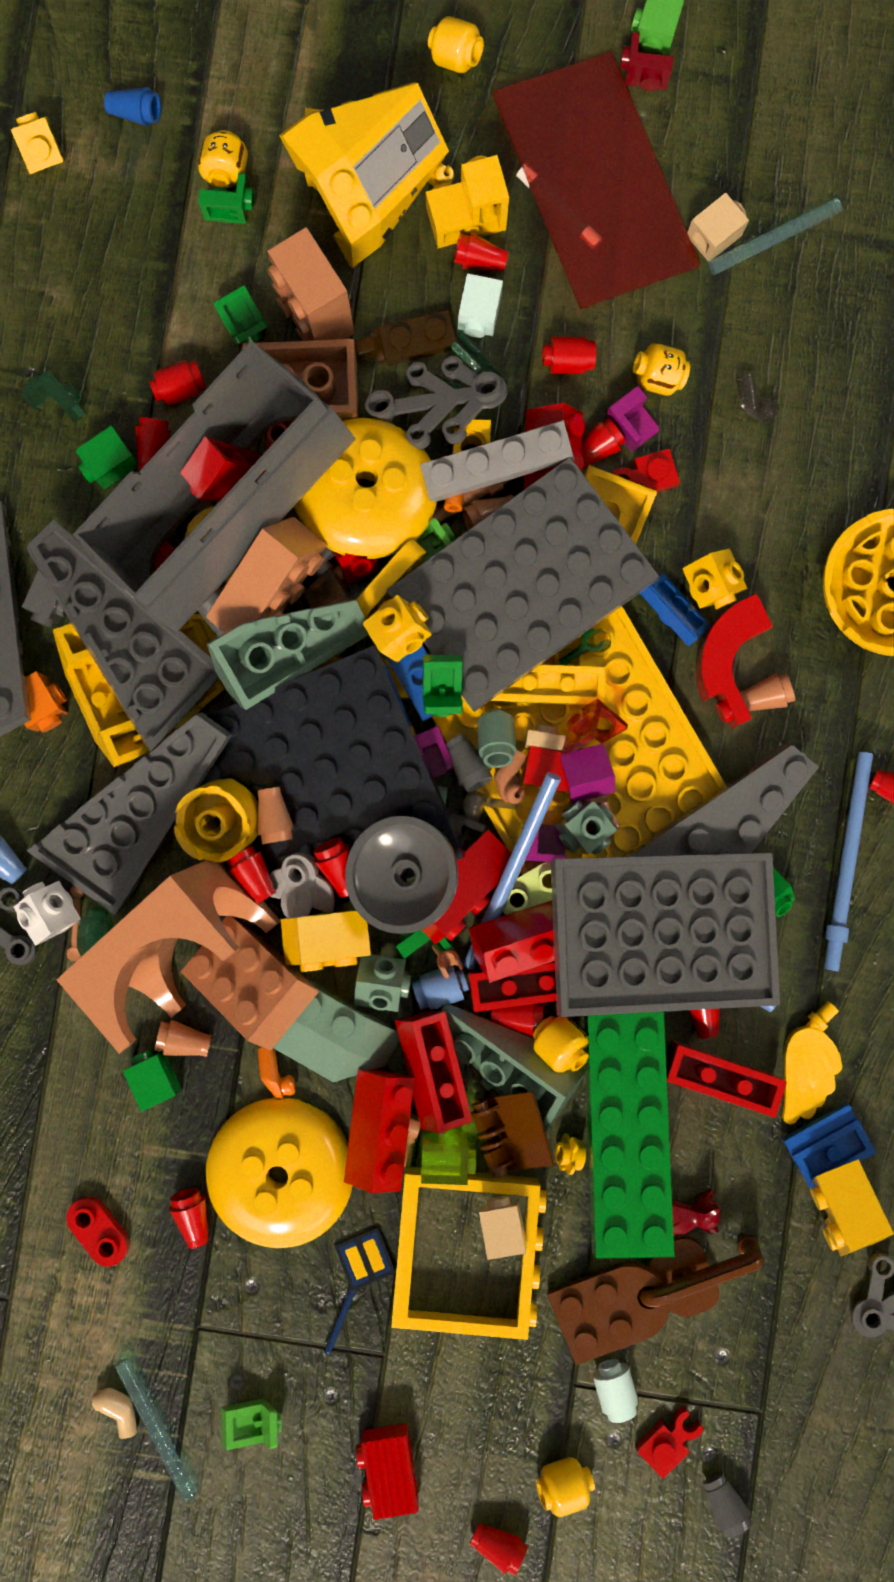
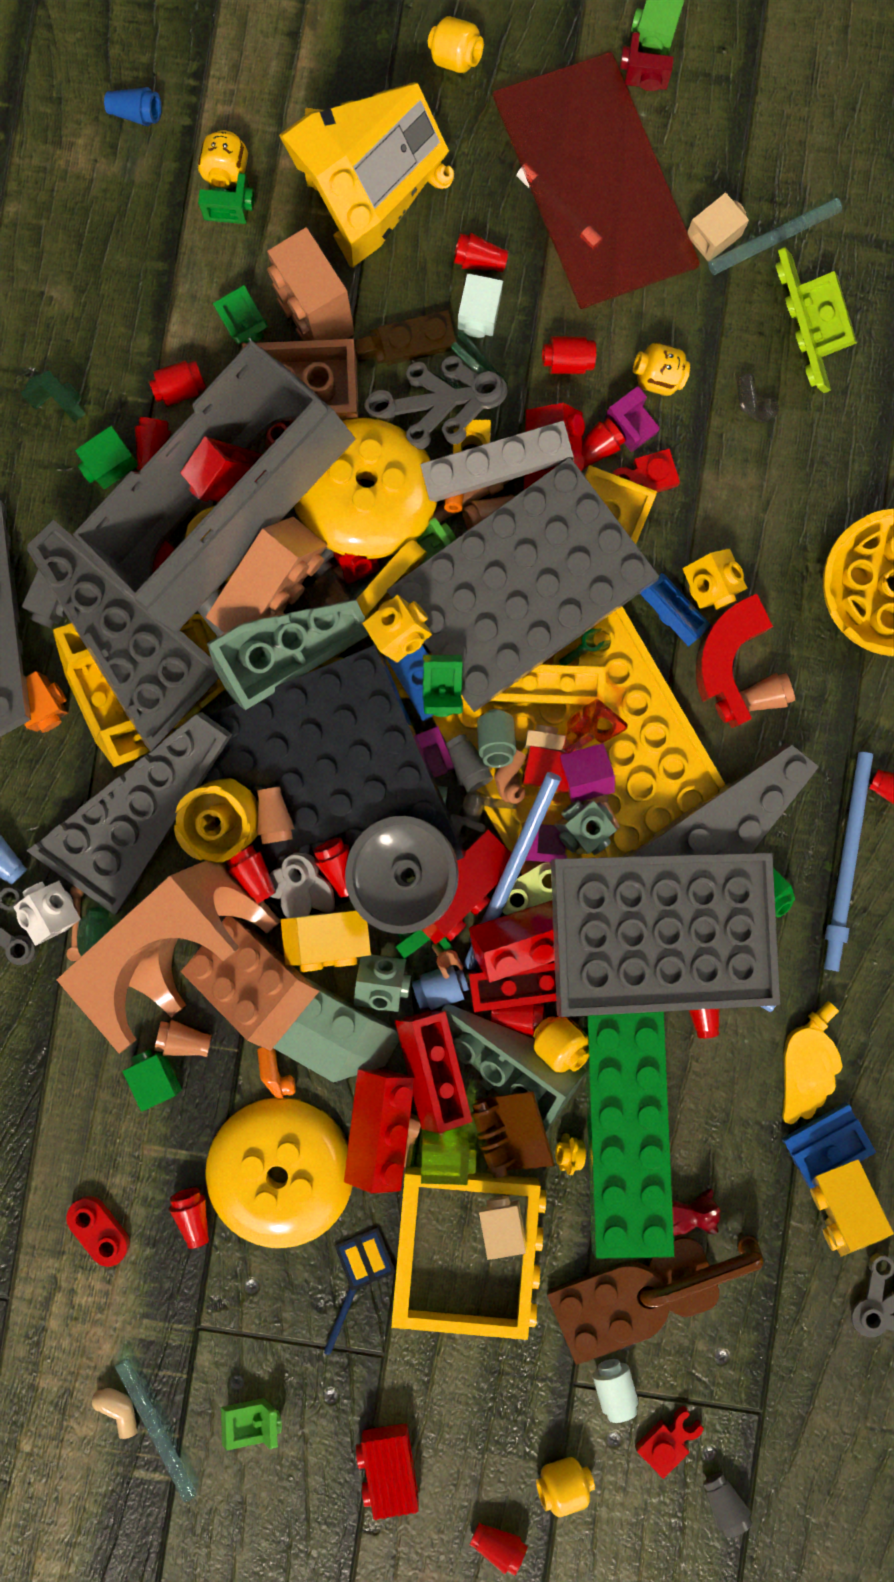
(36, 142): yellow bracket -> none
(473, 205): yellow brick -> none
(724, 1078): red brick -> none
(820, 314): none -> lime bracket

